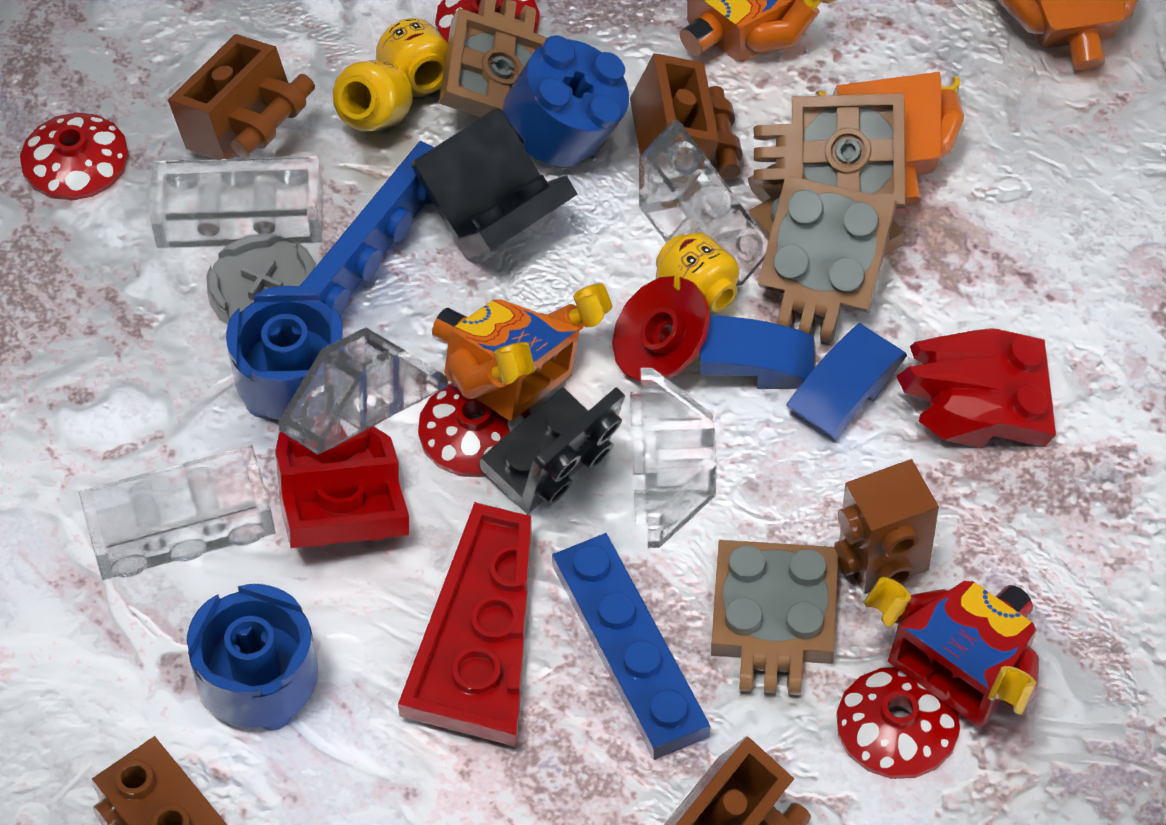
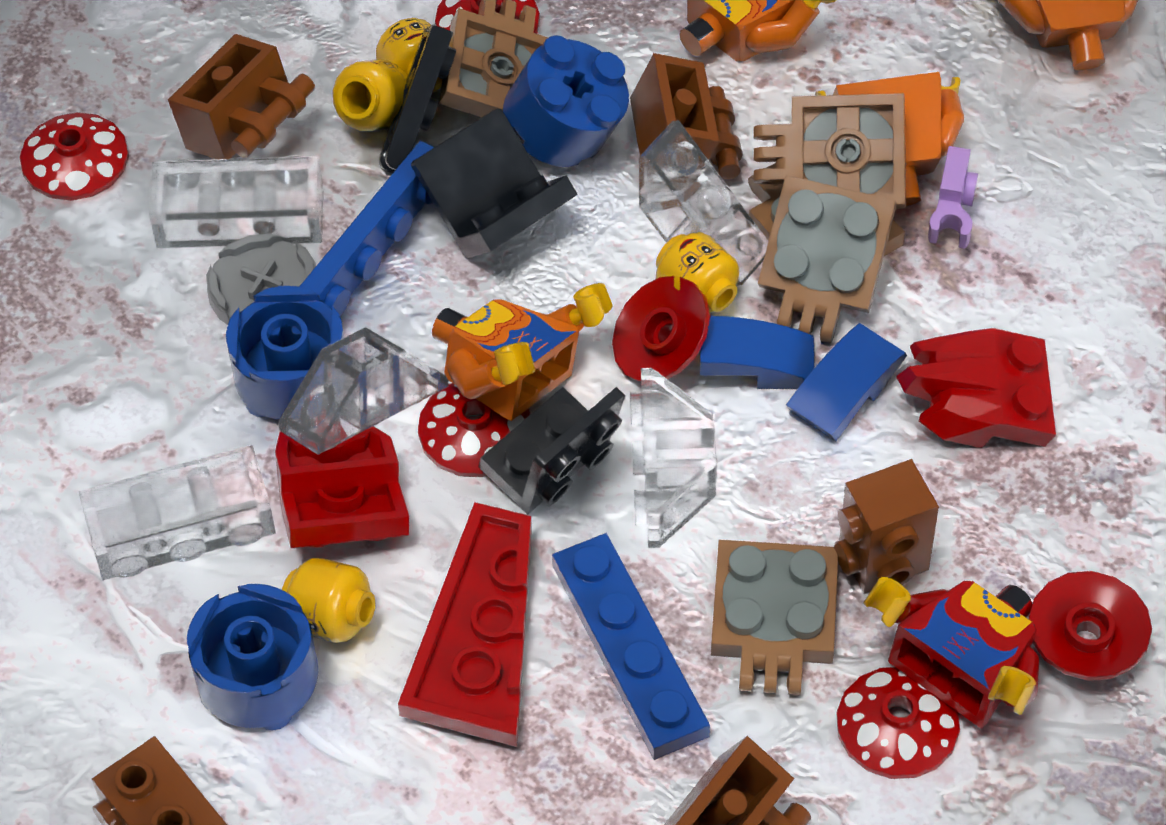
(332, 598): none -> yellow head
(418, 109): none -> black hinge
(956, 190): none -> lavender plate
(1094, 605): none -> red dish

